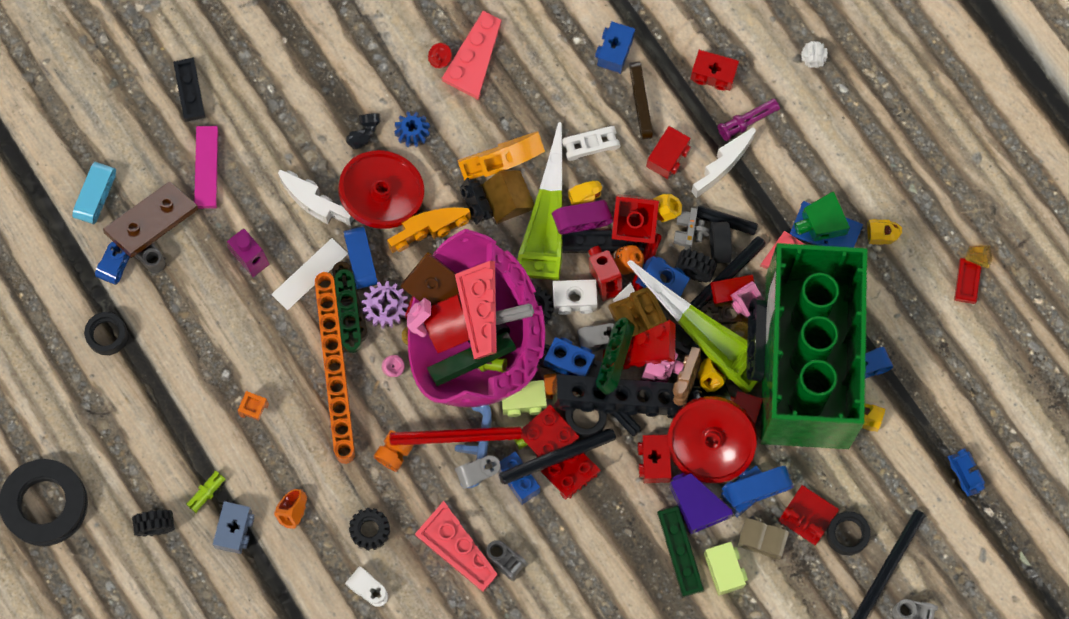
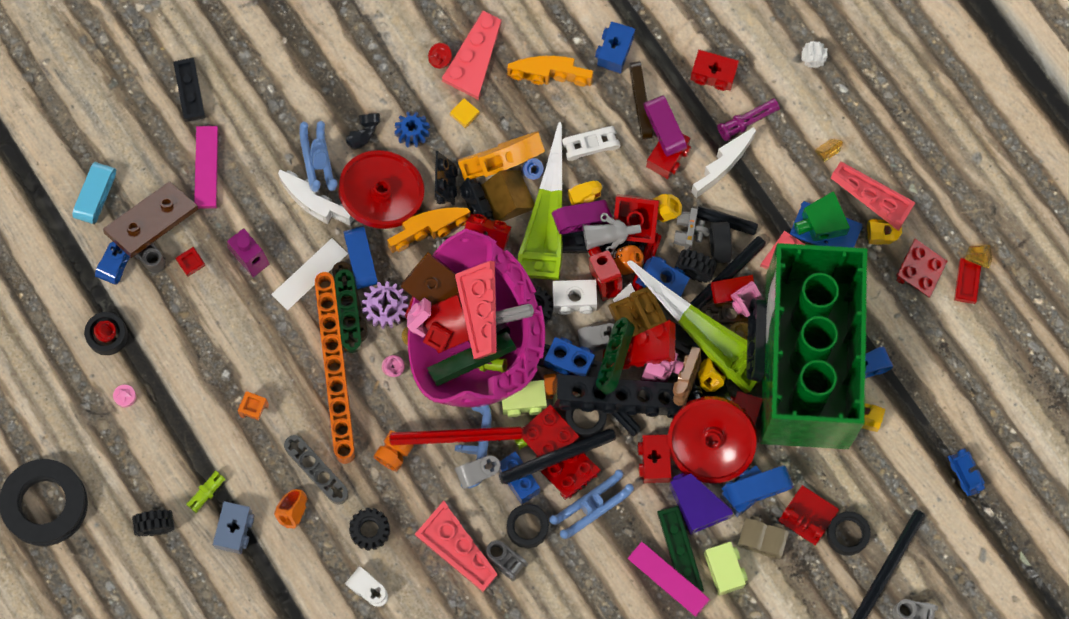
(105, 331): none -> red plate
(124, 396): none -> bright pink tile
(190, 261): none -> red tile
(316, 469): none -> dark grey beam
(317, 157): none -> medium blue piece
(437, 337): none -> red tile
(445, 179): none -> black hinge
(464, 113): none -> yellow tile
(496, 229): none -> red brick
(529, 164): none -> plate
(530, 509): none -> black tyre
(541, 68): none -> light orange slope
(592, 505): none -> medium blue piece
(614, 232): none -> light grey piece
(665, 125): none -> magenta beam
(668, 579): none -> dark pink tile
(829, 149): none -> clear yellow slope
(879, 198): none -> coral wing
(921, 268): none -> red hinge

